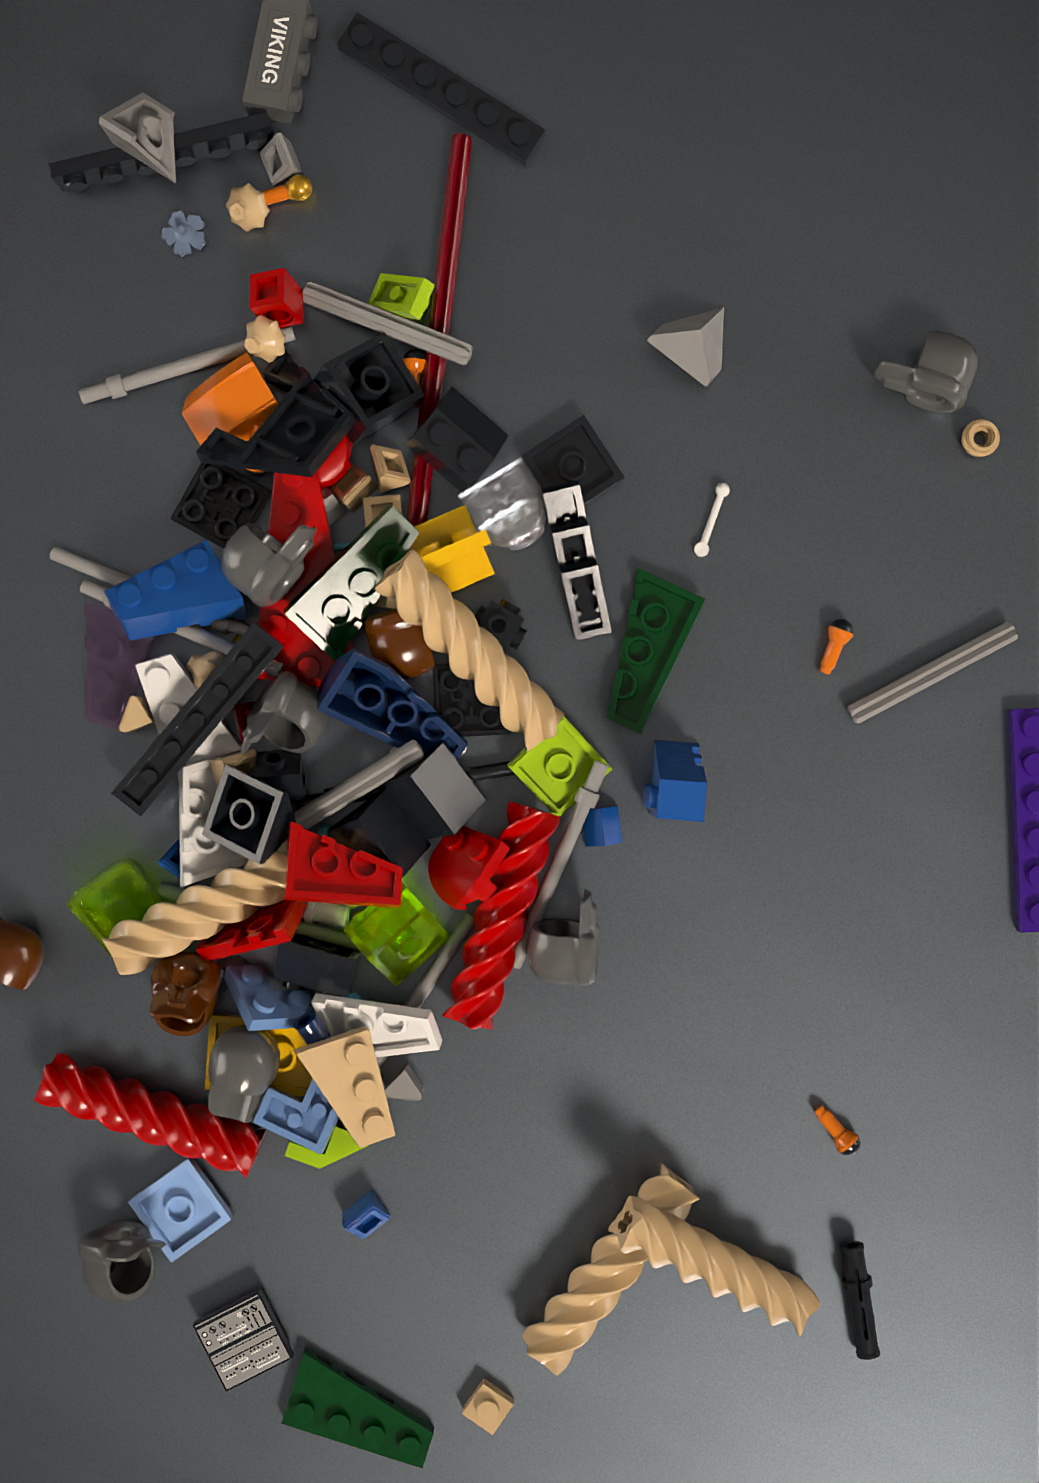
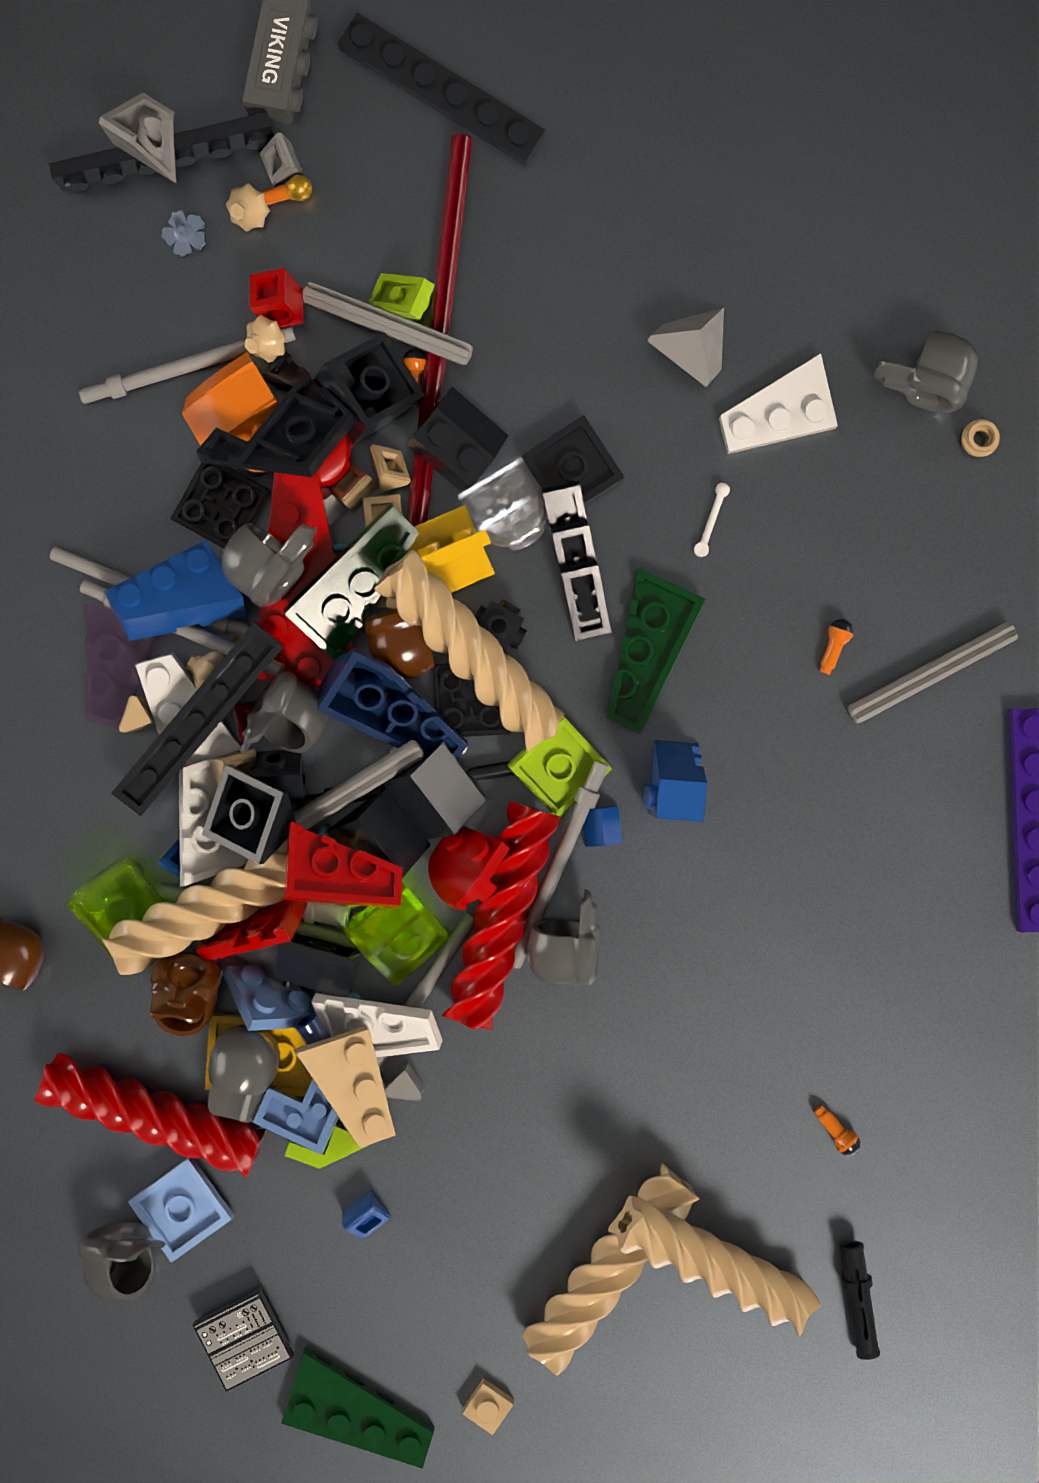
(782, 411): none -> white wing

